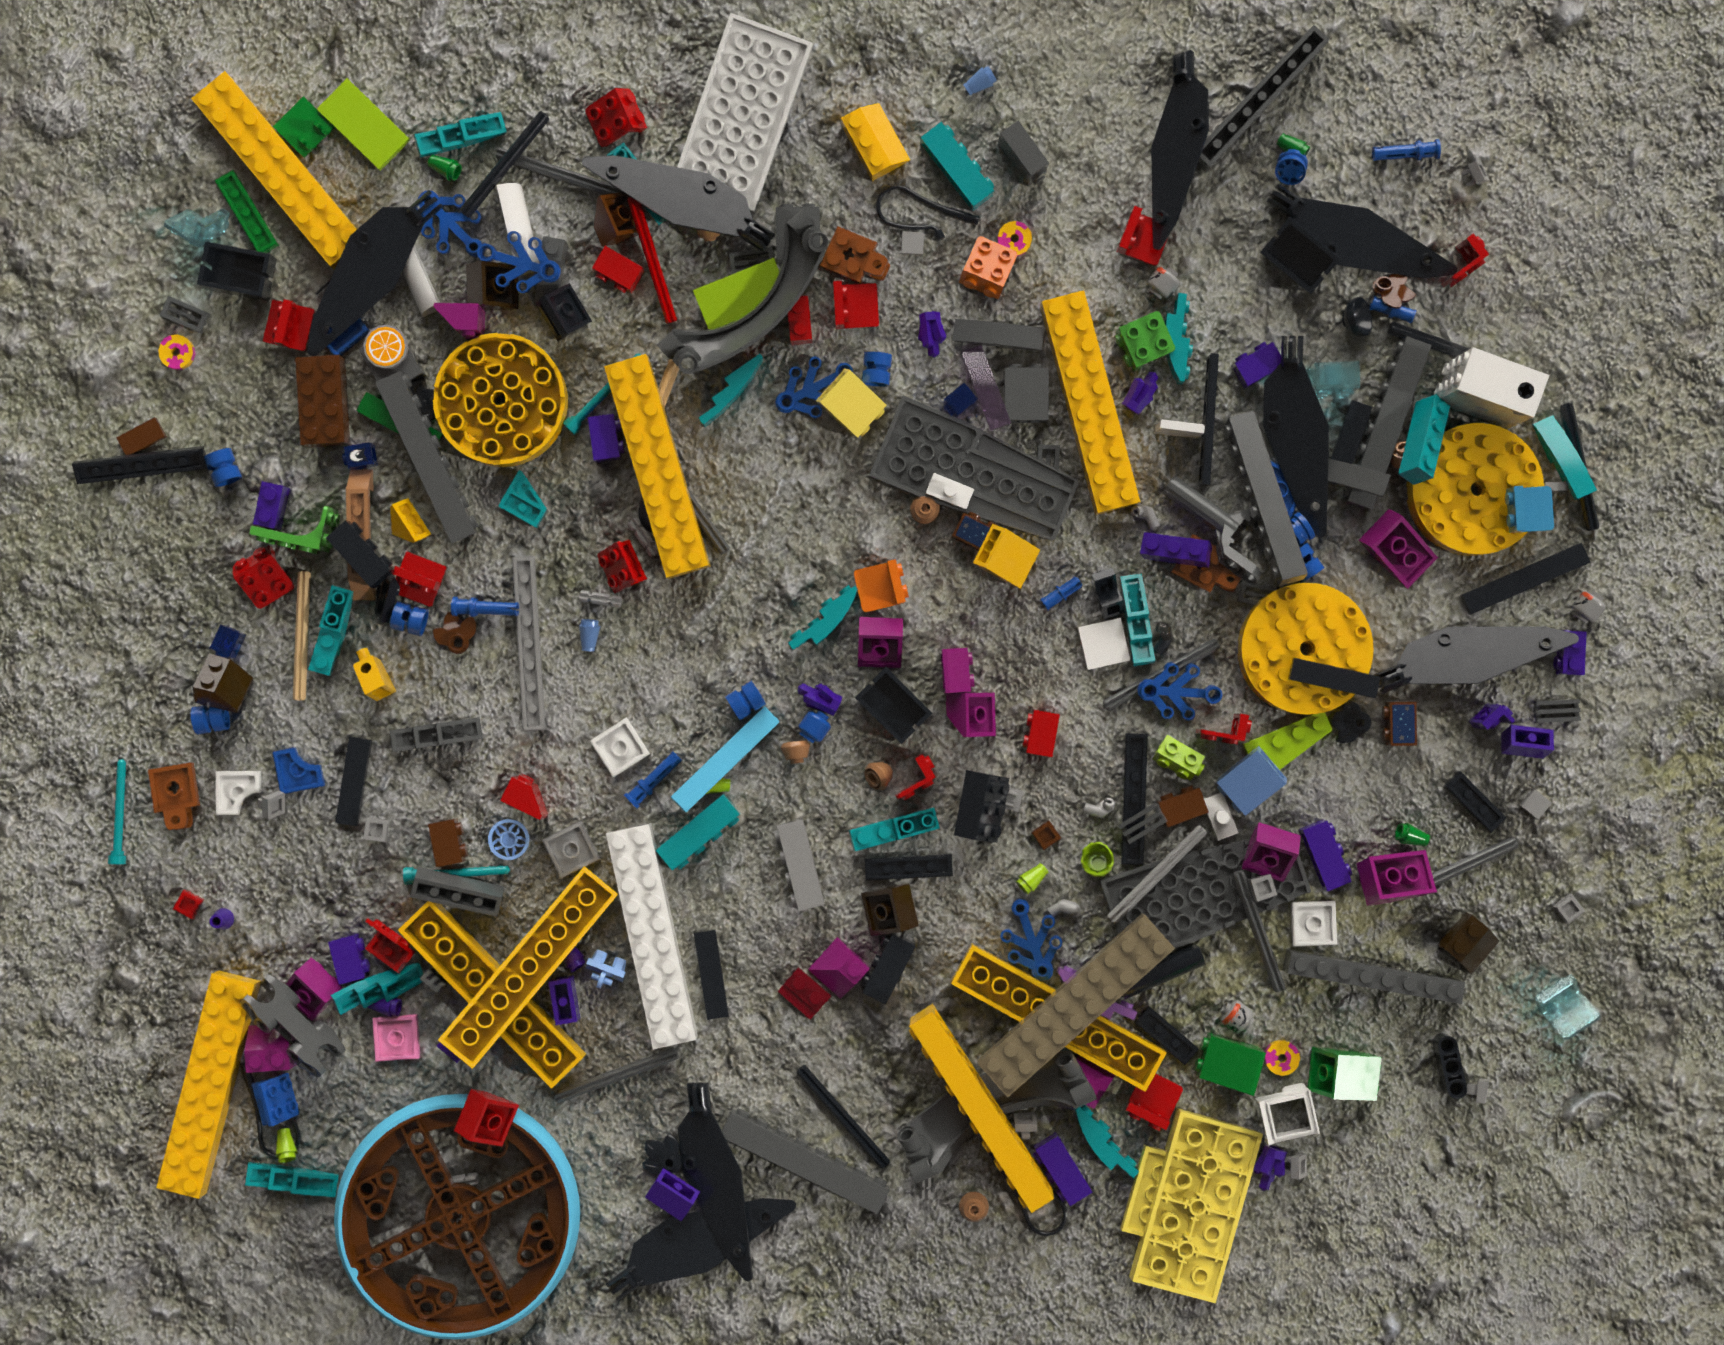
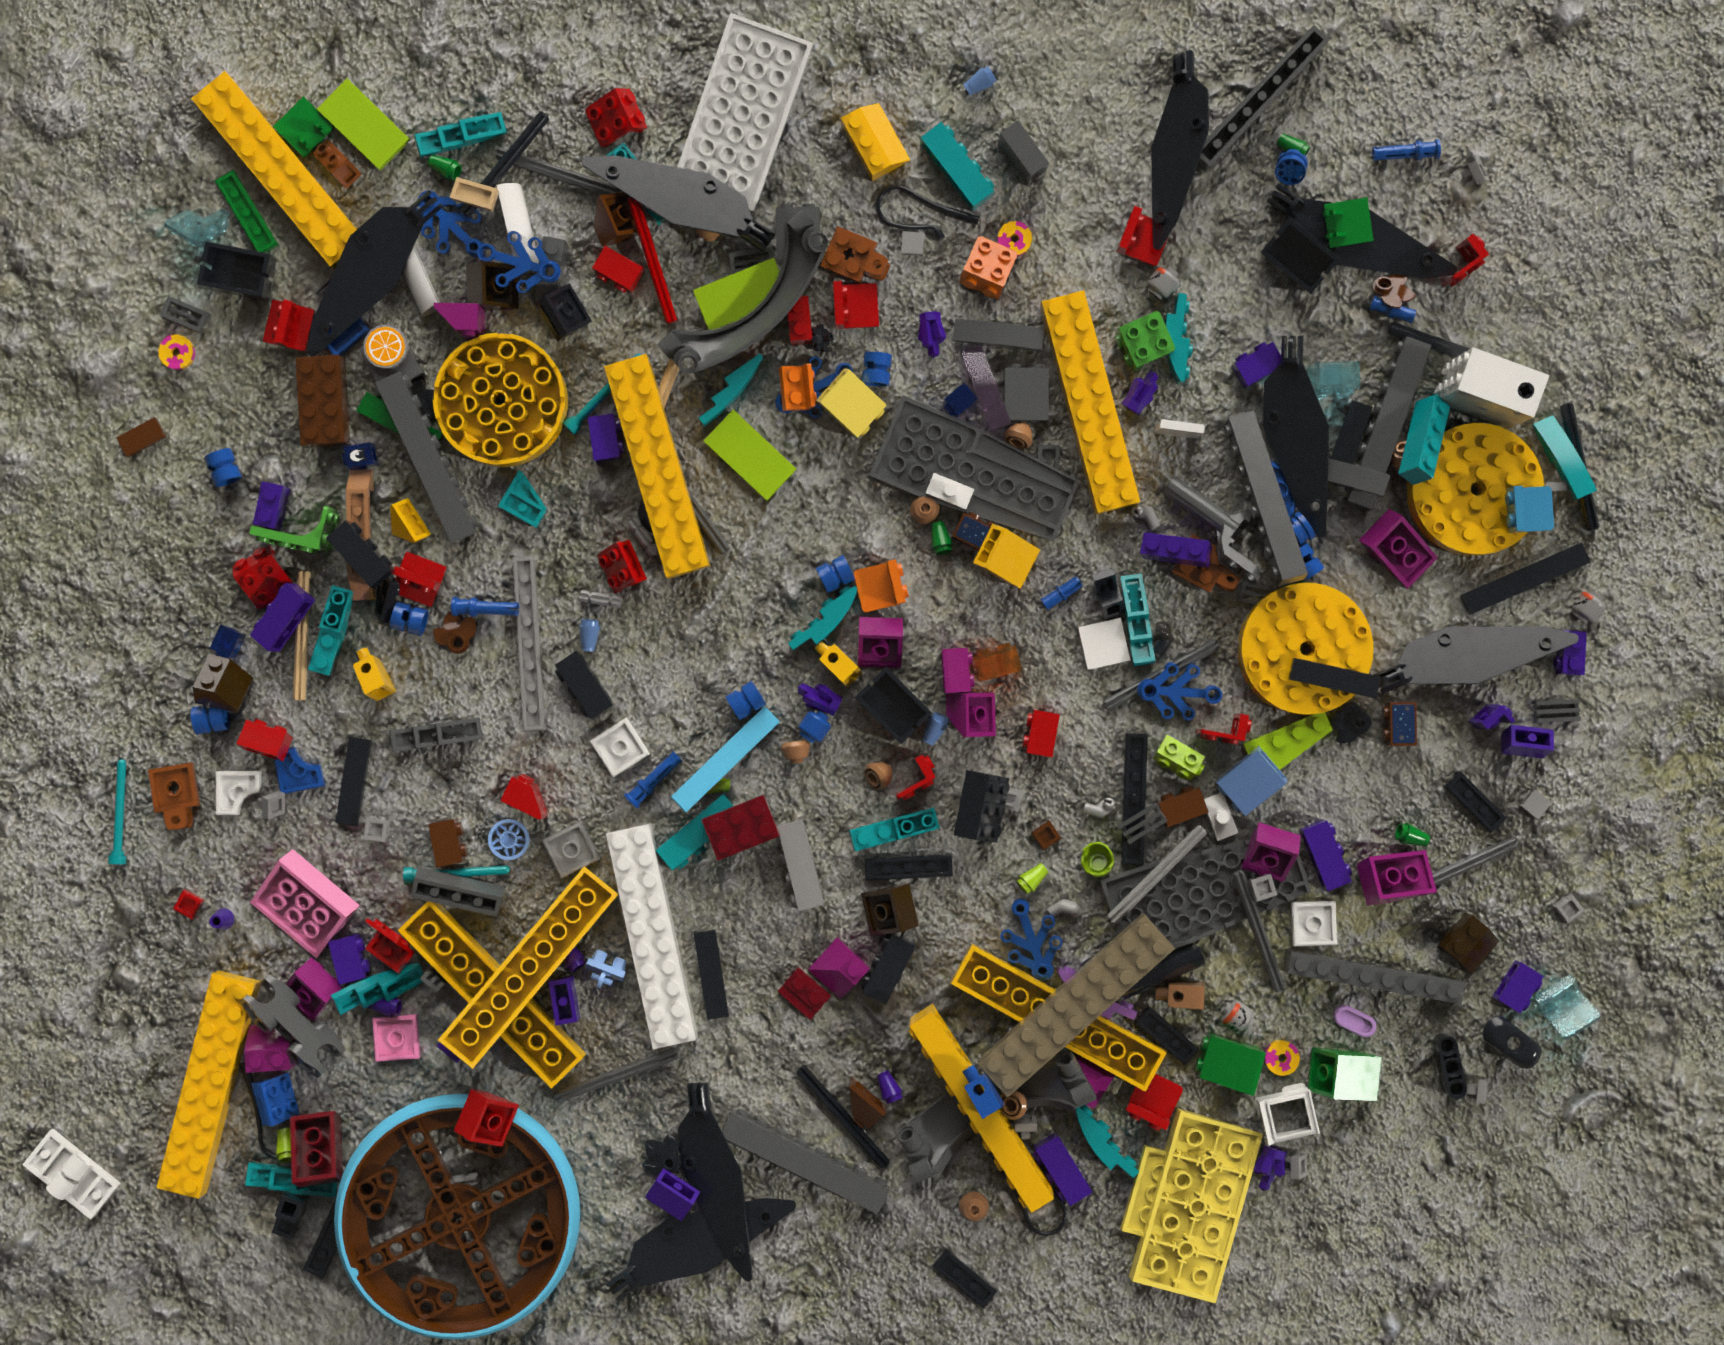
(71, 1174): none -> white plate
(139, 465): black tile -> none
(265, 740): none -> red brick
(282, 617): none -> dark purple brick
(289, 1214): none -> black brick
(304, 903): none -> bright pink slope
(316, 1149): none -> dark red brick
(323, 1249): none -> black tile
(337, 163): none -> dark orange bracket
(474, 194): none -> tan tile
(584, 685): none -> black brick
(741, 827): none -> dark red brick
(750, 455): none -> lime tile
(797, 387): none -> orange bracket
(821, 338): none -> black plant
(836, 573): none -> blue wheel
(843, 668): none -> yellow torso
(865, 1106): none -> reddish brown slope
(889, 1088): none -> dark purple cone
(935, 727): none -> medium blue cone
(940, 539): none -> green cone
(964, 1278): none -> black tile
(985, 1102): none -> blue torso
(997, 663): none -> clear orange brick
(1014, 1106): none -> medium nougat cone
(1019, 435): none -> medium nougat cone
(1192, 992): none -> medium nougat torso
(1208, 419): black tile -> none
(1348, 222): none -> green plate
(1354, 1021): none -> lavender tile
(1357, 317): black piece -> none
(1499, 1031): none -> black piece
(1518, 987): none -> dark purple brick

